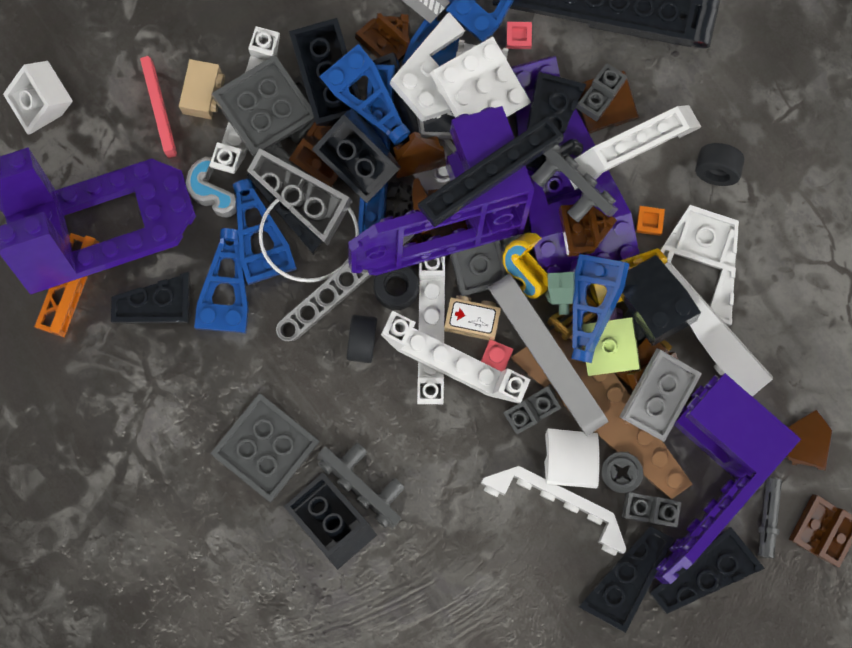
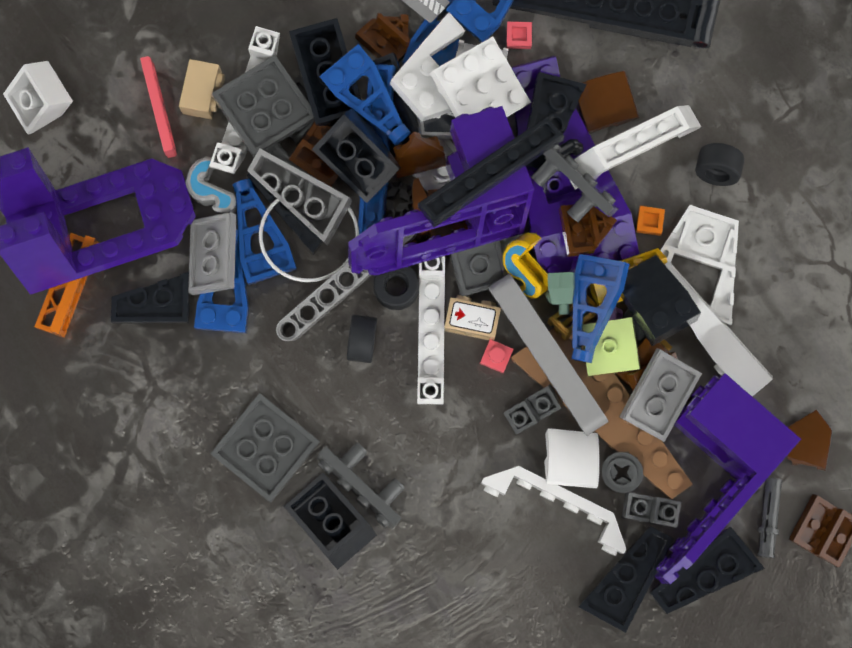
(212, 254): none -> light grey tile
(452, 362): white slope -> none
(602, 92): dark grey slope -> none

